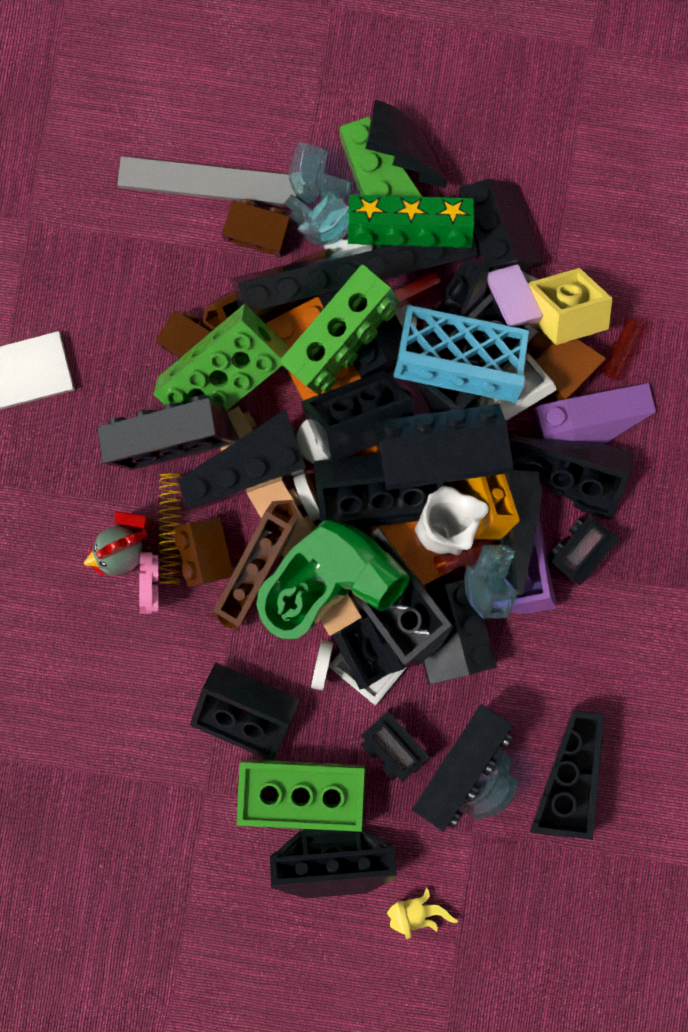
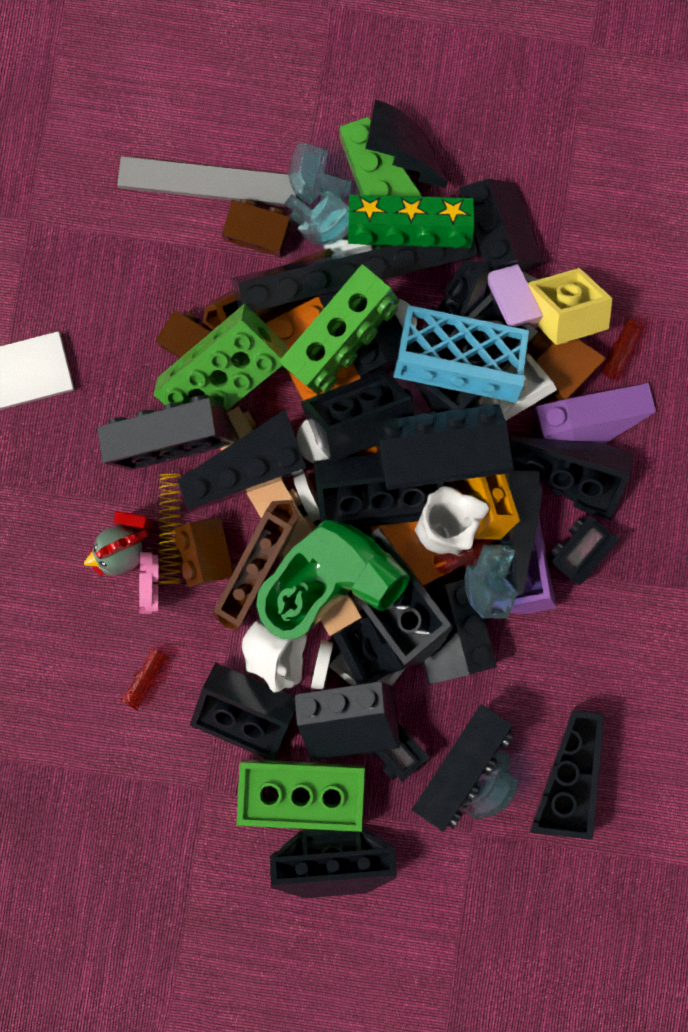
(144, 679): none -> clear red pin
(273, 657): none -> white piece
(348, 720): none -> black slope
(412, 915): light yellow piece -> none
(416, 289): red tile -> none

